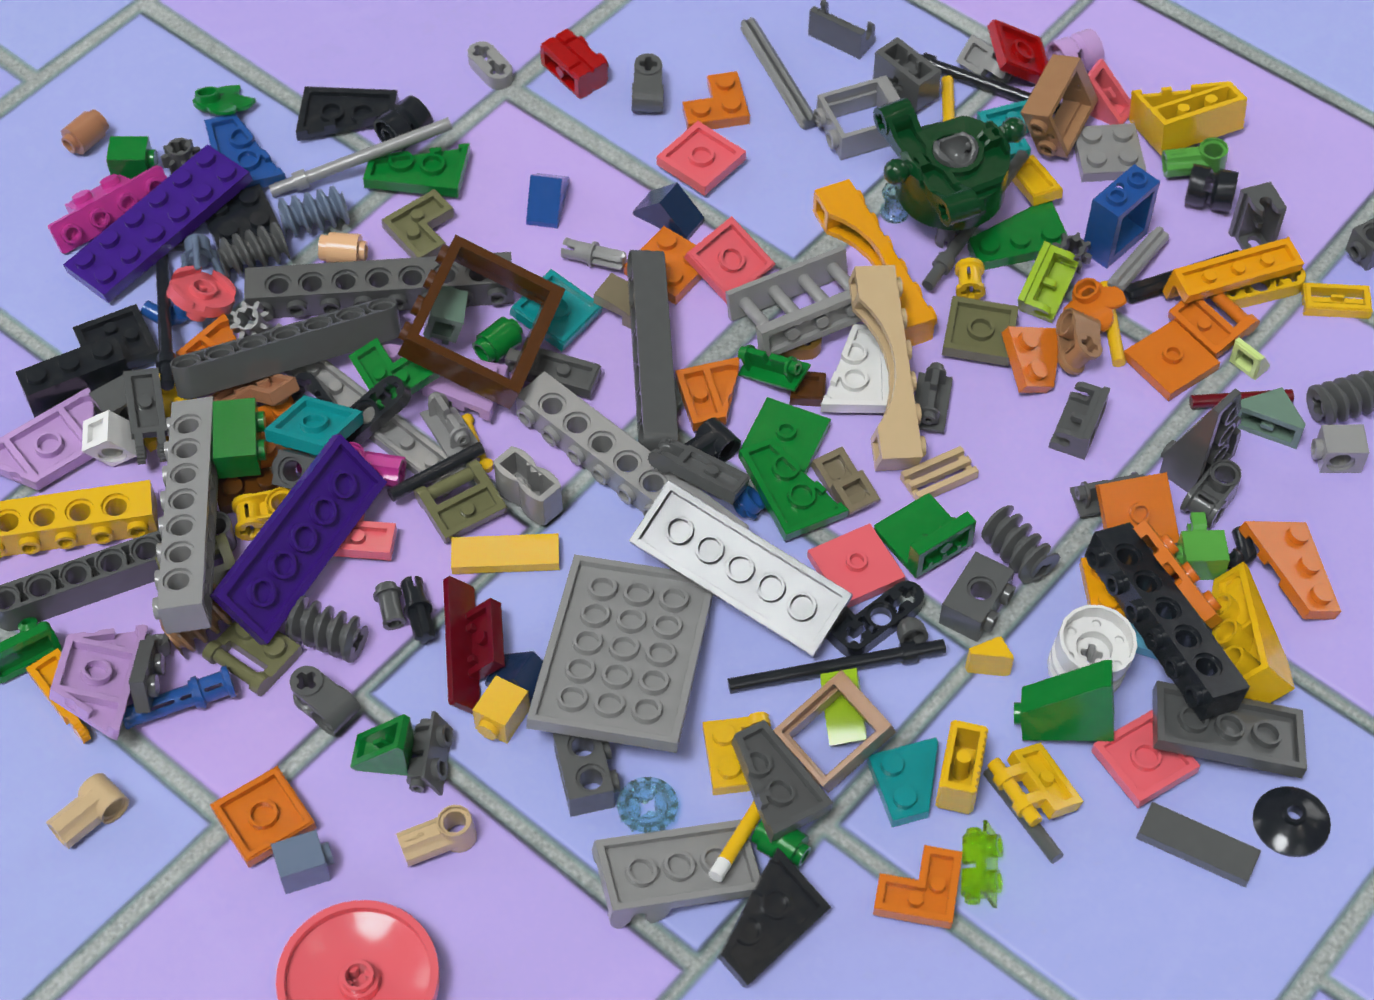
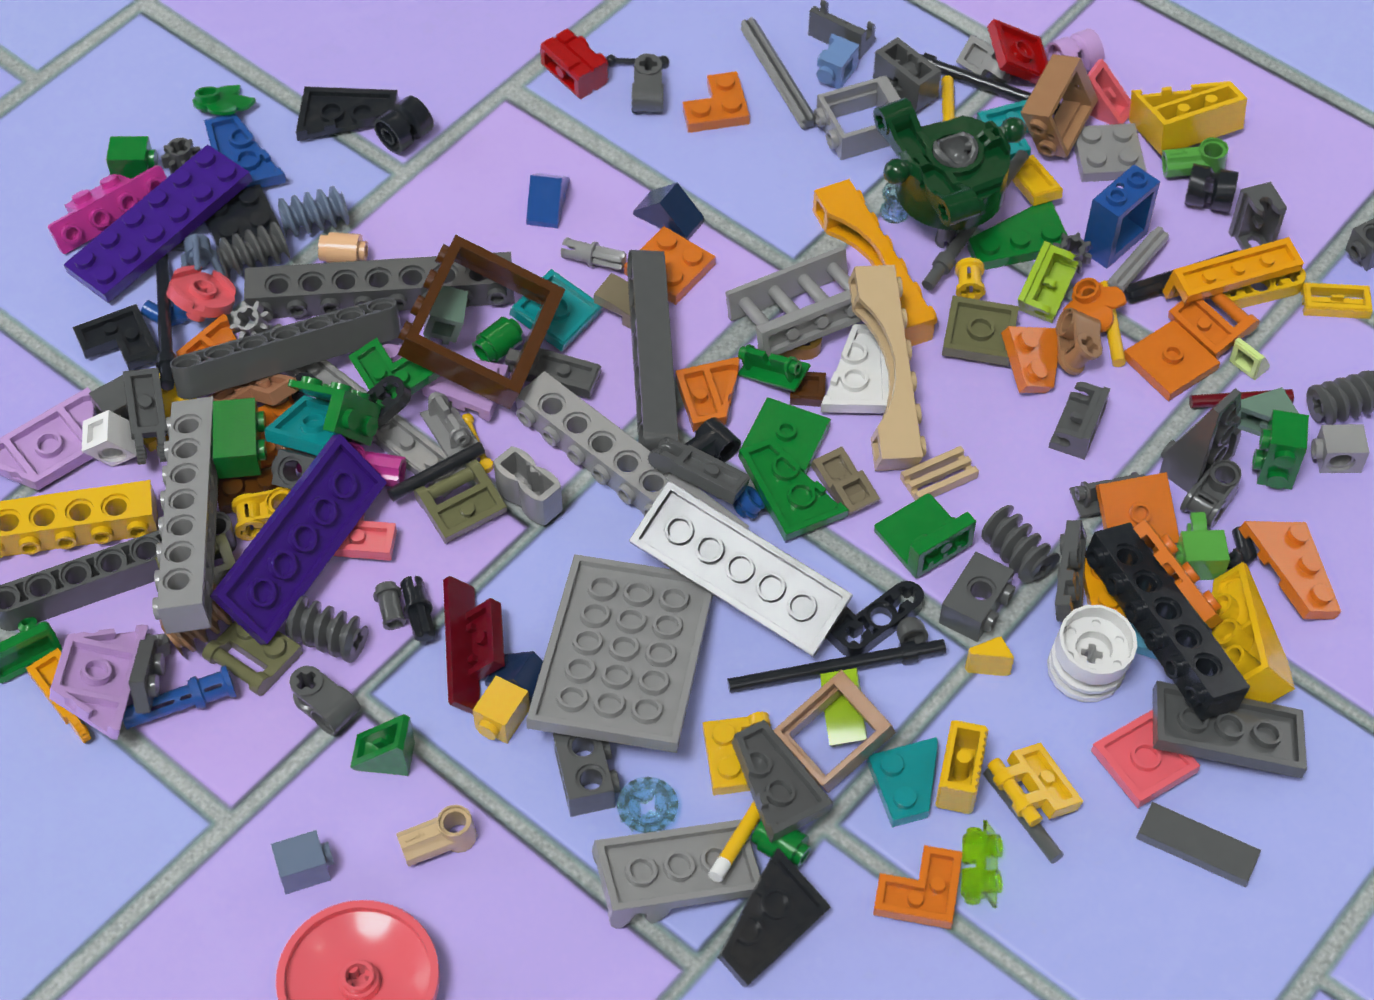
(71, 372): black brick -> none
(84, 131): nougat brick -> none
(96, 802): tan piece -> none
(262, 814): orange plate -> none
(302, 179): light grey bar -> none
(348, 411): none -> green bracket
(414, 224): olive plate -> none
(419, 172): green wing -> none
(432, 740): dark grey hinge -> none
(495, 62): light grey beam -> none
(505, 553): yellow tile -> none
(612, 60): none -> black hinge
(701, 158): coral plate -> none
(729, 258): coral plate -> none
(837, 61): none -> medium blue brick
(857, 564): coral plate -> none
(933, 396): dark grey hinge -> none
(1069, 706): green slope -> none
(1071, 569): none -> dark grey wing
(1281, 449): none -> green brick
(1290, 835): black dish -> none

